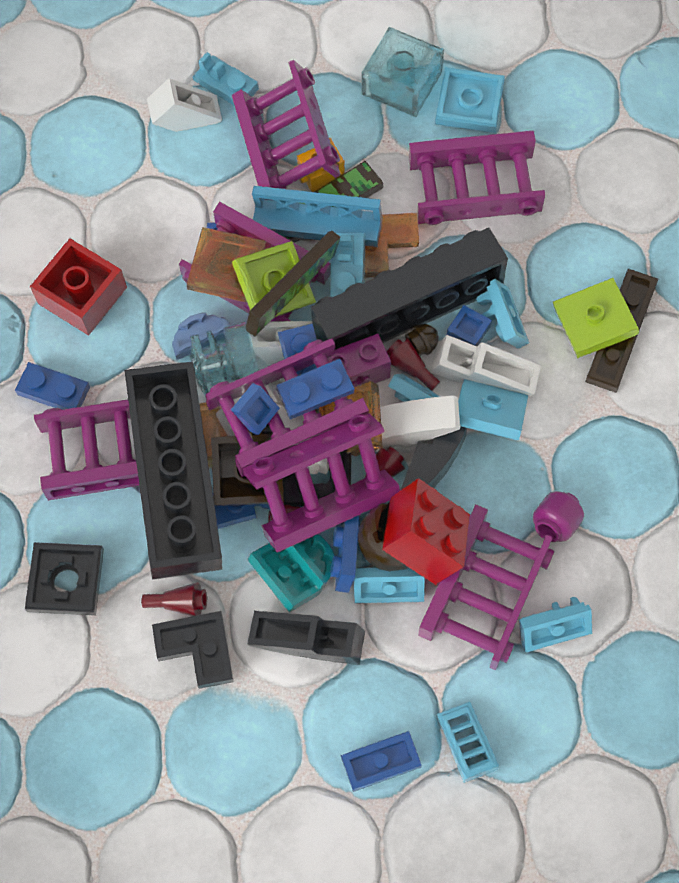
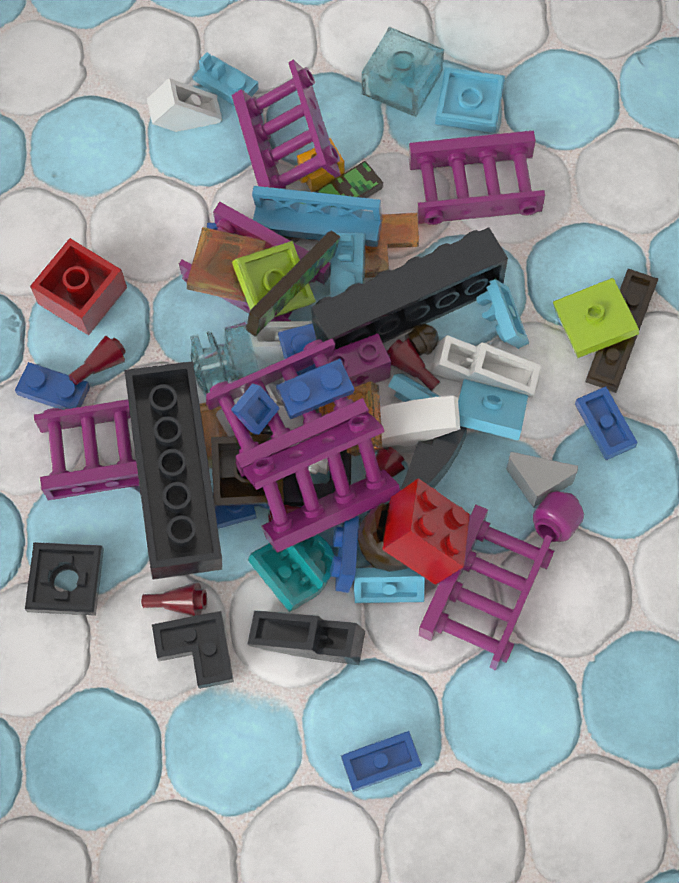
(104, 356): none -> dark red cone
(197, 324): medium blue plate -> none
(469, 326): blue plate -> none
(476, 770): medium azure slope -> none
(539, 476): none -> light grey slope
(555, 625): medium azure plate -> none
(606, 423): none -> blue plate

